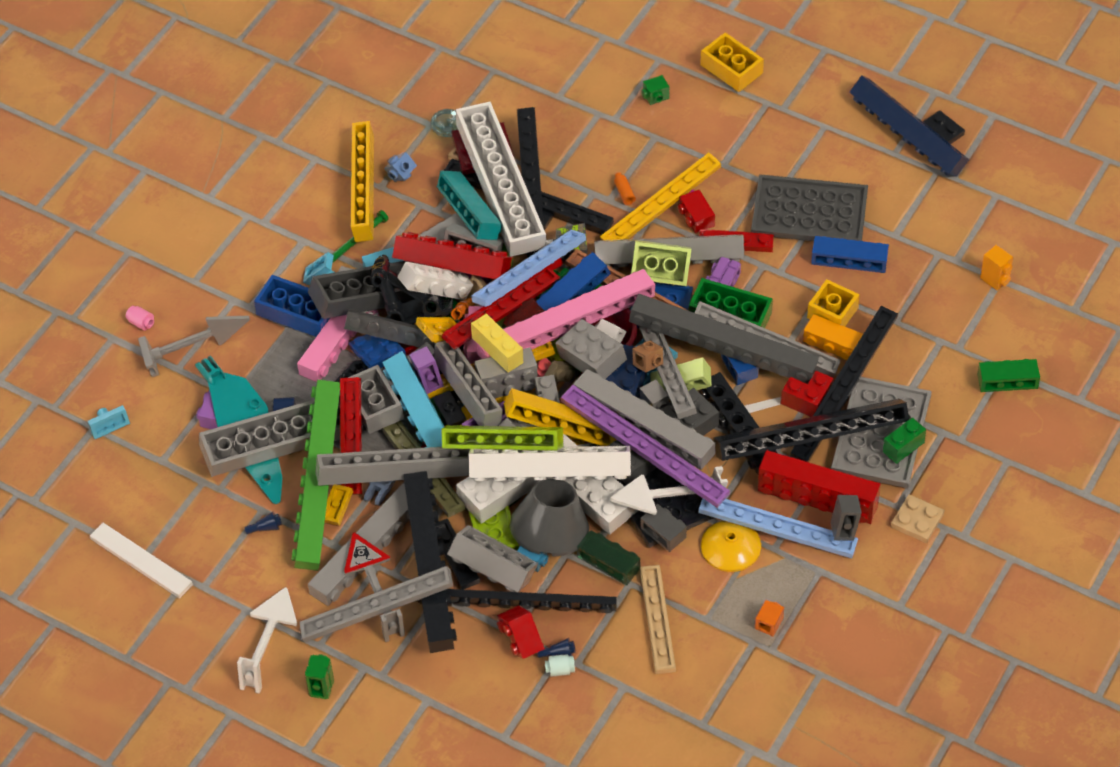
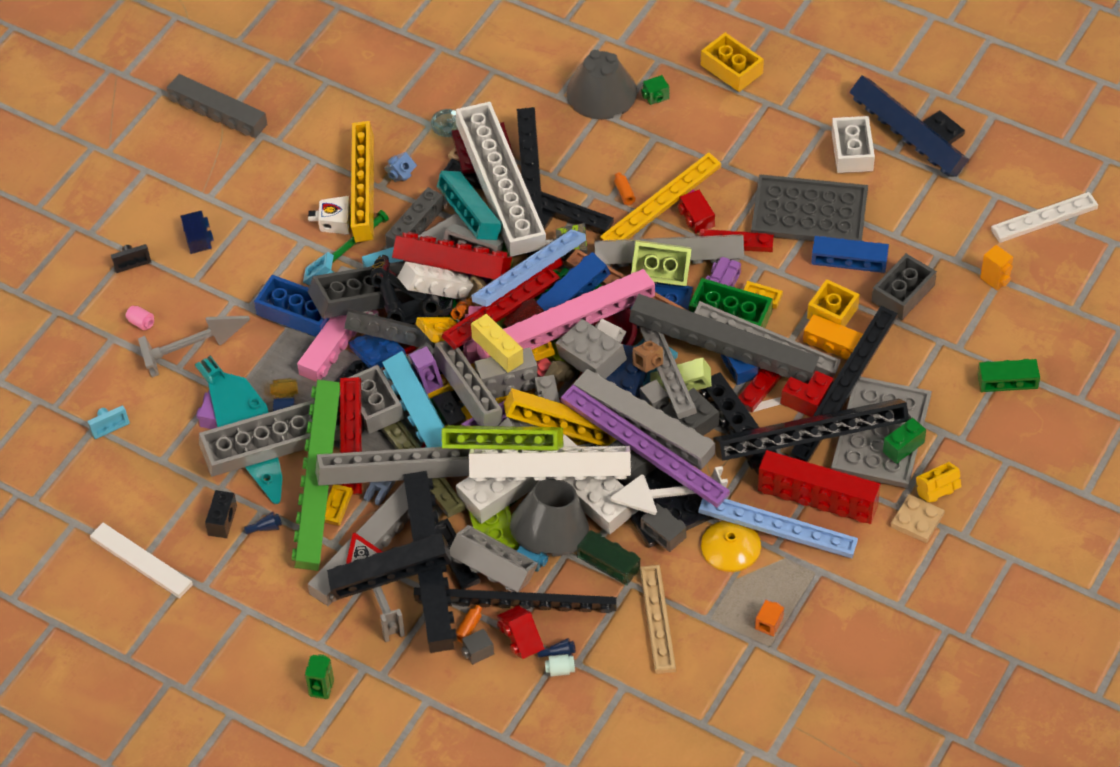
(130, 257): none -> black tile
(196, 231): none -> clear blue brick
(217, 106): none -> dark grey brick
(221, 514): none -> black brick
(275, 610): white piece -> none
(284, 387): none -> clear yellow brick
(332, 215): none -> white torso
(376, 604): light grey plate -> none
(389, 566): none -> black brick
(418, 216): none -> dark grey brick
(469, 623): none -> orange cylinder
(477, 646): none -> dark grey brick
(601, 87): none -> dark grey cone
(758, 389): none -> red plate
(765, 291): none -> yellow plate
(845, 517): dark grey brick -> none
(853, 144): none -> white brick
(904, 286): none -> dark grey brick
(938, 482): none -> yellow brick
(1044, 217): none -> white tile

